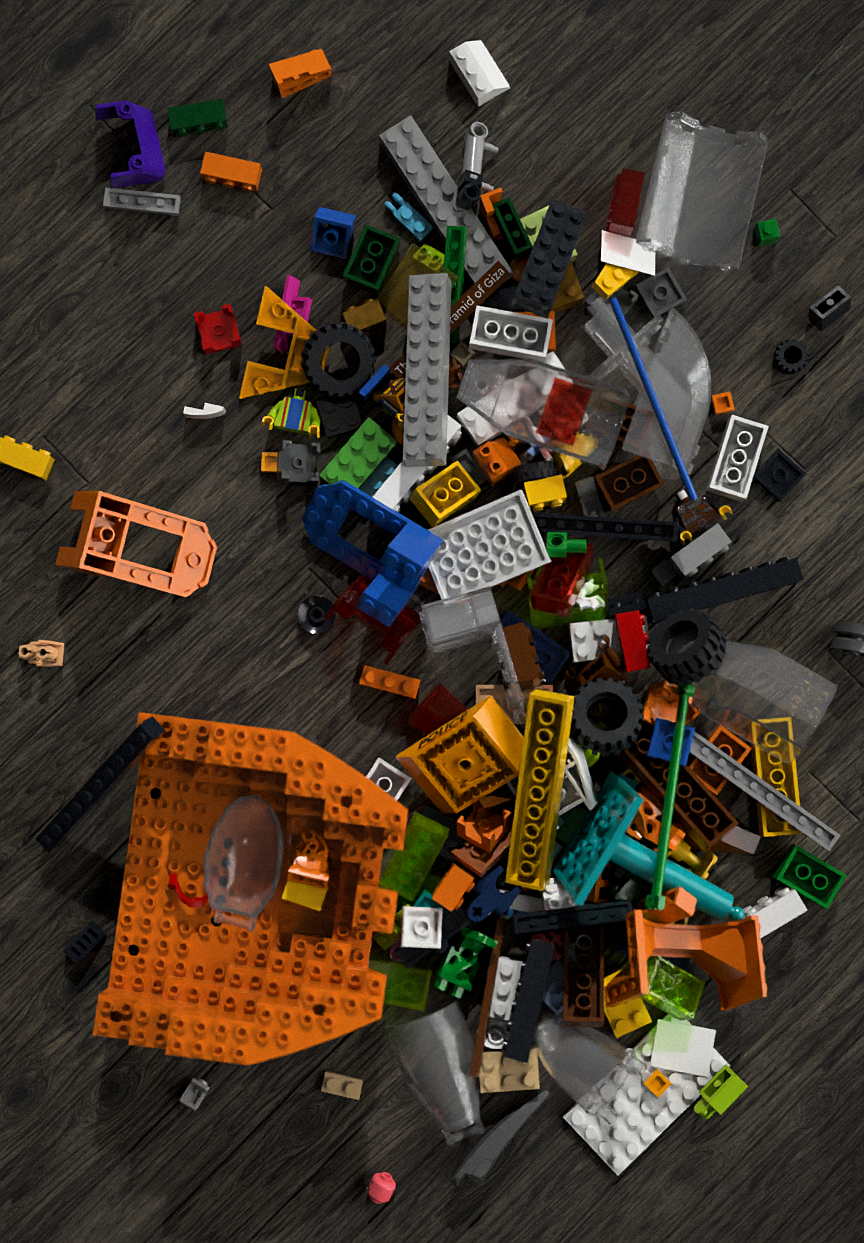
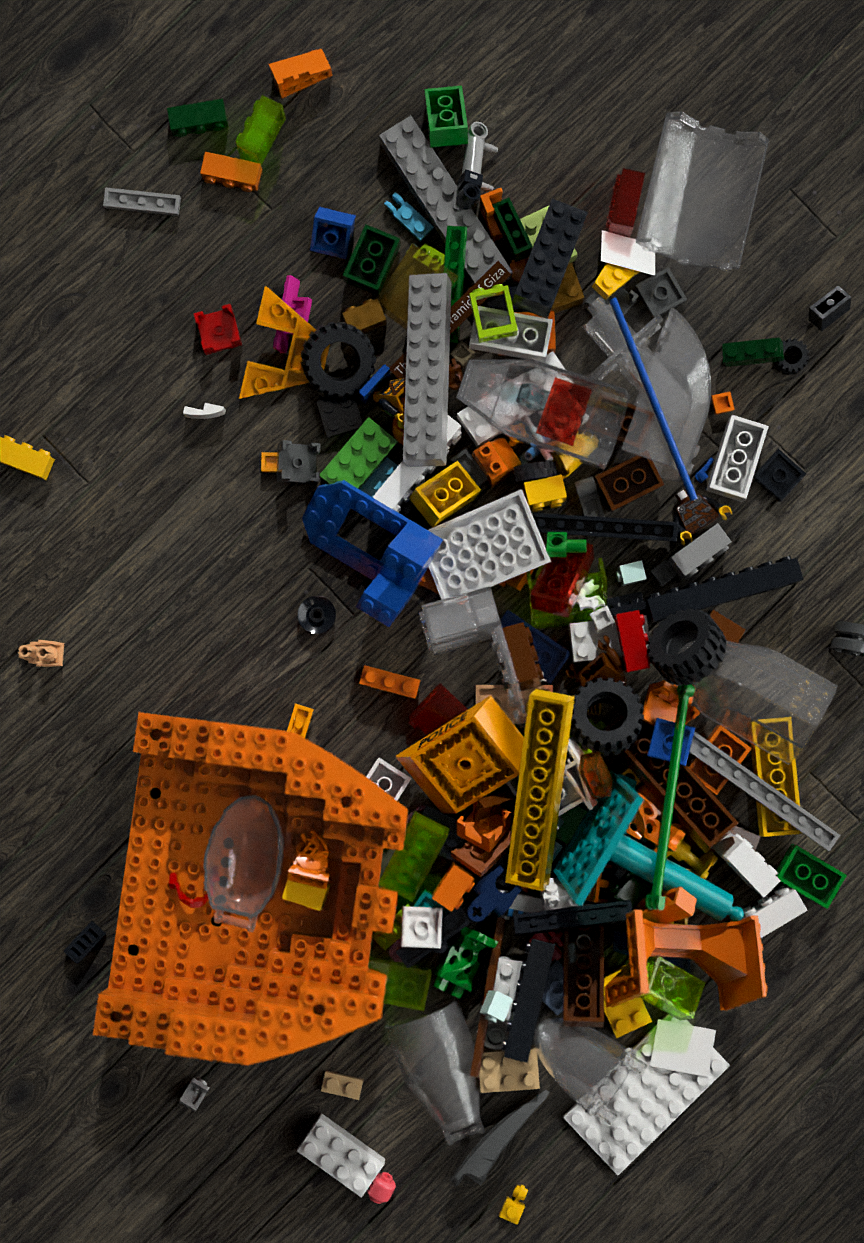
(100, 783): black brick -> none
(104, 536): orange bracket -> none
(148, 165): dark purple windscreen -> none
(260, 130): none -> clear neon green brick
(294, 415): torso -> none
(300, 720): none -> light orange plate
(341, 1155): none -> white brick
(394, 635): clear red windscreen -> none
(446, 116): none -> green brick
(478, 71): white slope -> none
(496, 332): none -> lime window
(496, 1006): none -> light aqua brick
(512, 1208): none -> yellow plate
(532, 396): none -> clear light blue brick
(595, 775): none -> clear orange brick
(602, 618): none -> white tile
(631, 573): none -> light aqua brick
(657, 1082): light orange plate -> none
(701, 475): none -> blue hand
(719, 1093): lime brick -> none
(730, 629): none -> dark orange tile
(747, 863): none -> white brick
(753, 352): none -> dark green brick
(766, 232): green brick -> none

